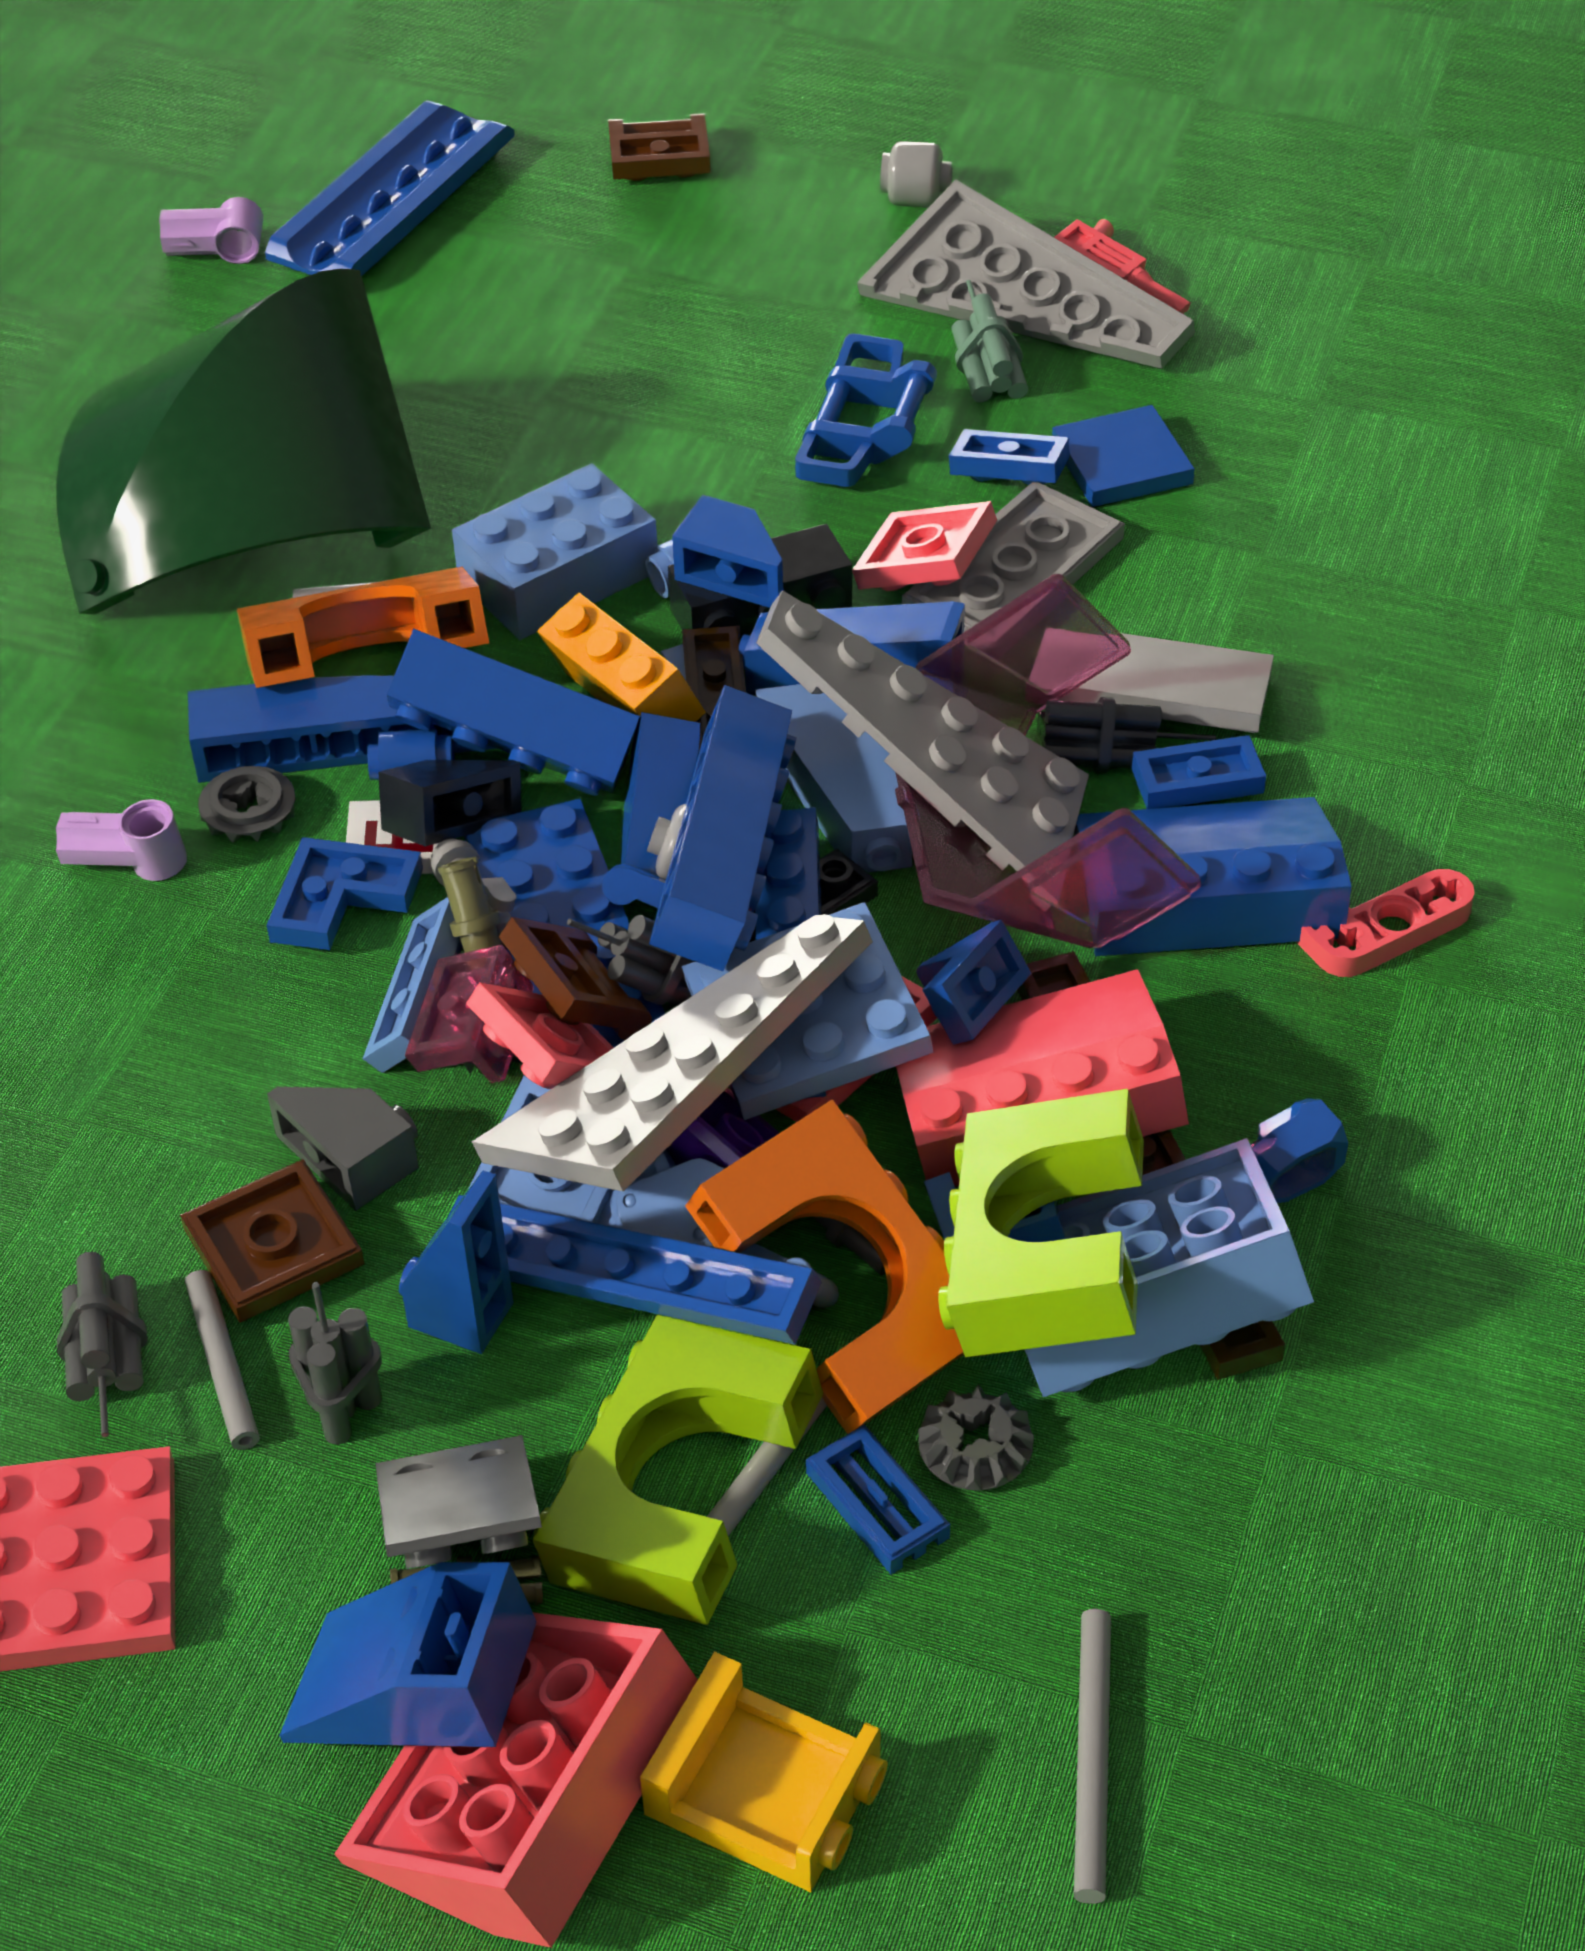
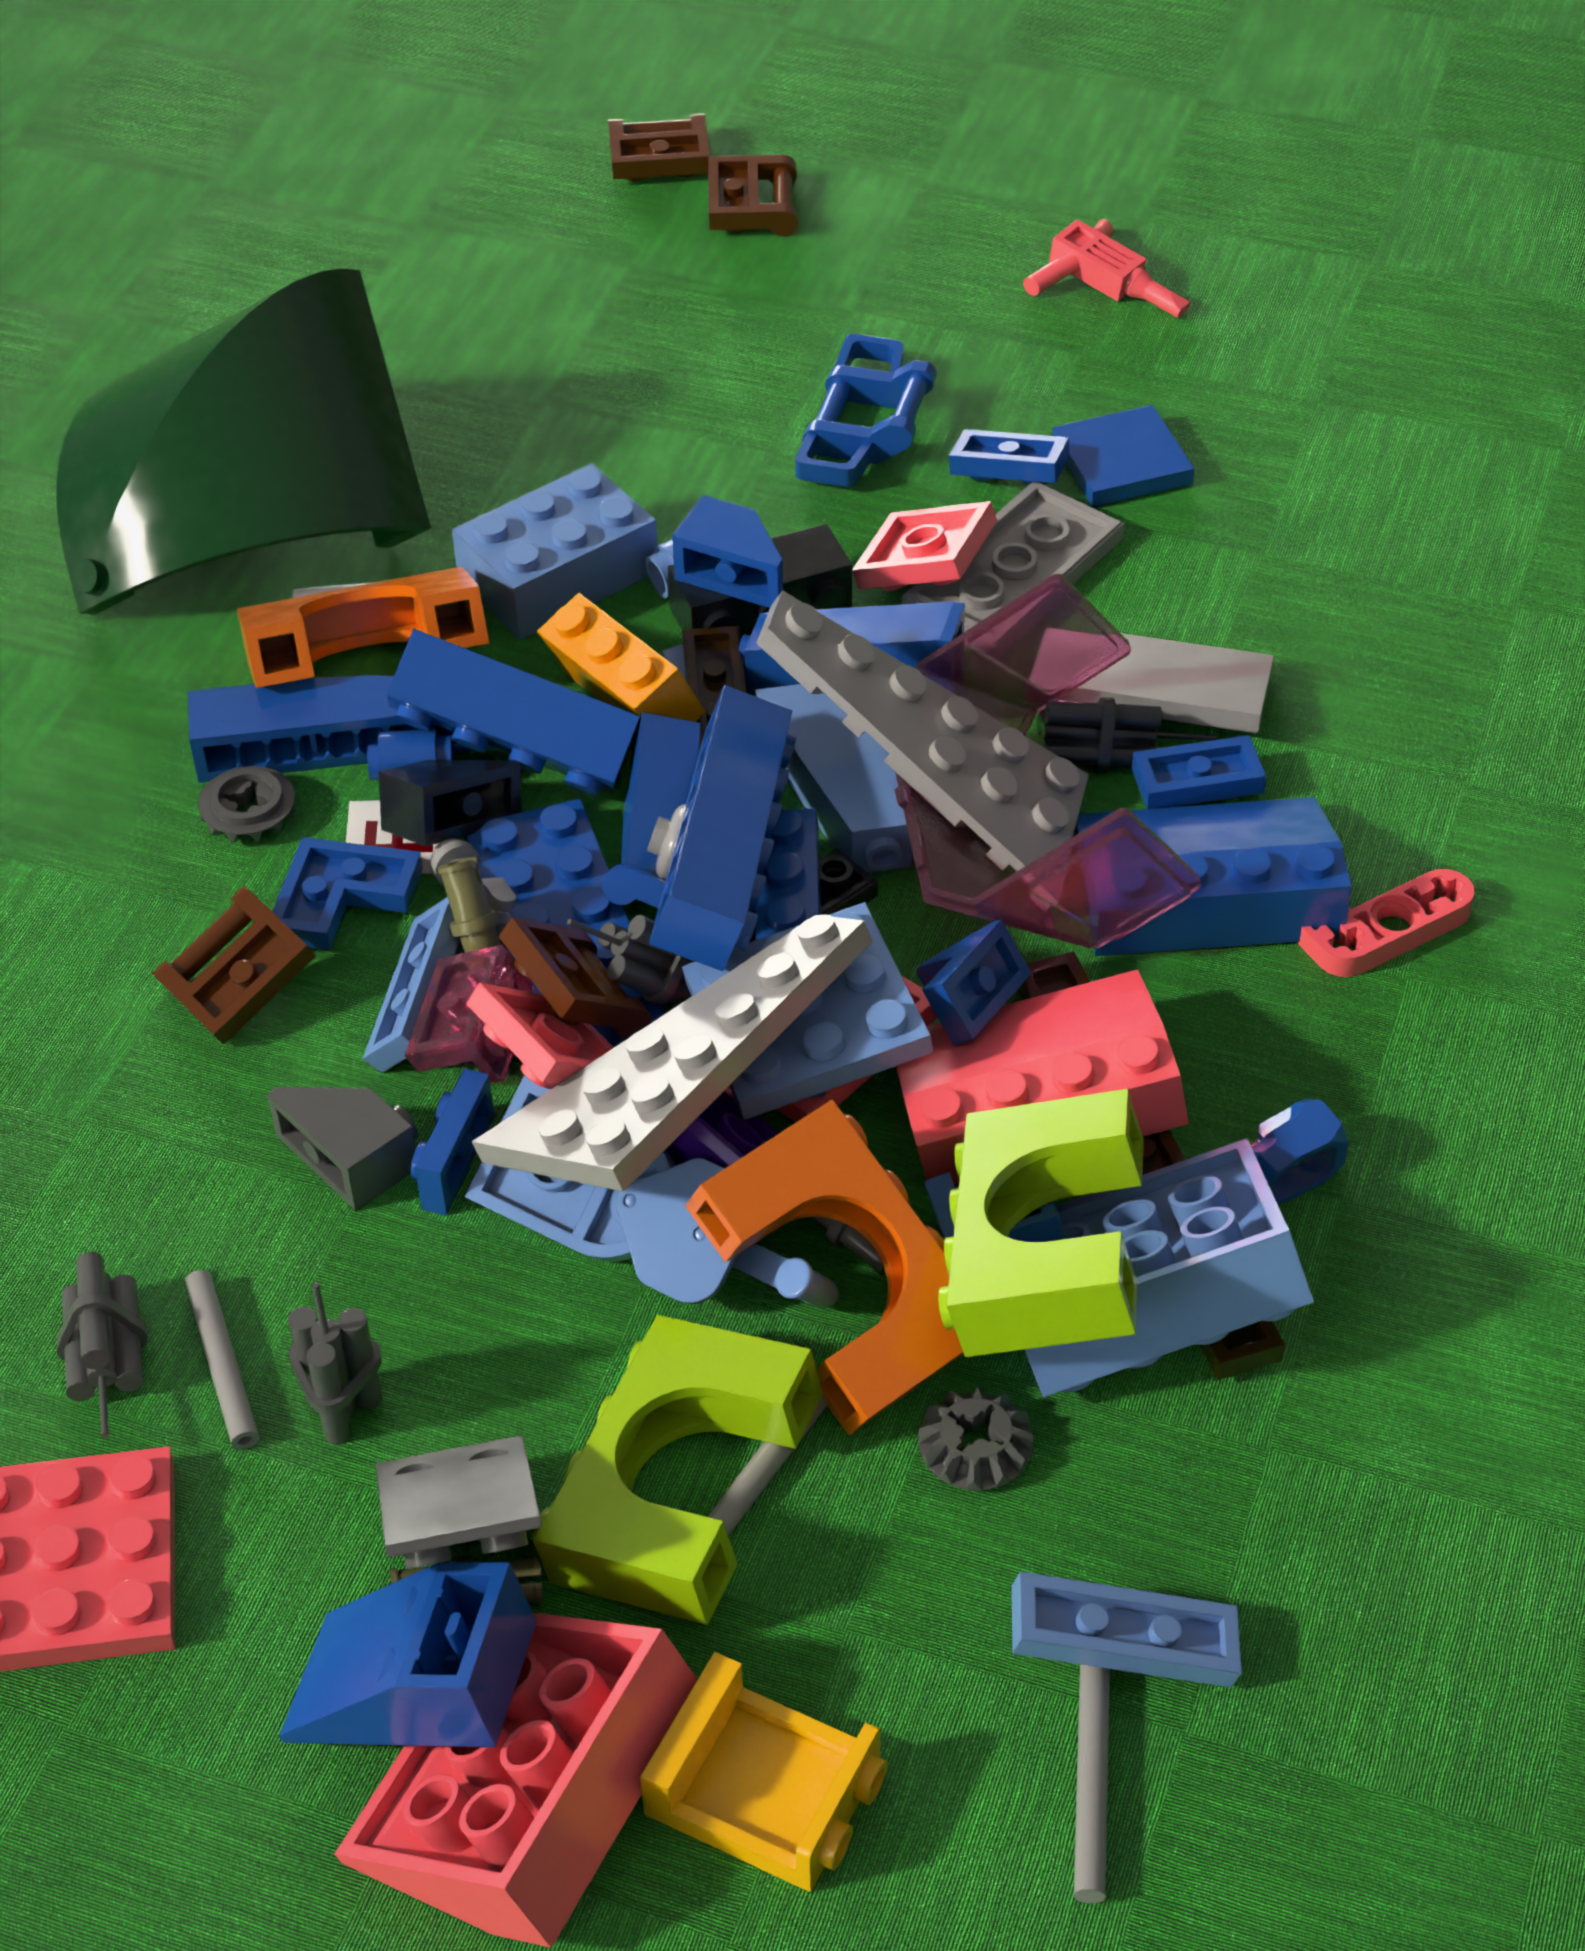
(138, 837): lavender piece -> none
(214, 230): lavender piece -> none
(243, 974): none -> reddish brown plate
(272, 1240): reddish brown plate -> none
(387, 191): blue plate -> none
(447, 1156): none -> blue plate
(463, 1276): blue slope -> none
(658, 1274): blue plate -> none
(735, 195): none -> reddish brown plate
(909, 1540): blue tile -> none
(914, 173): light grey head -> none
(988, 351): sand green piece -> none
(1031, 277): light grey wing -> none
(1125, 1629): none -> medium blue plate

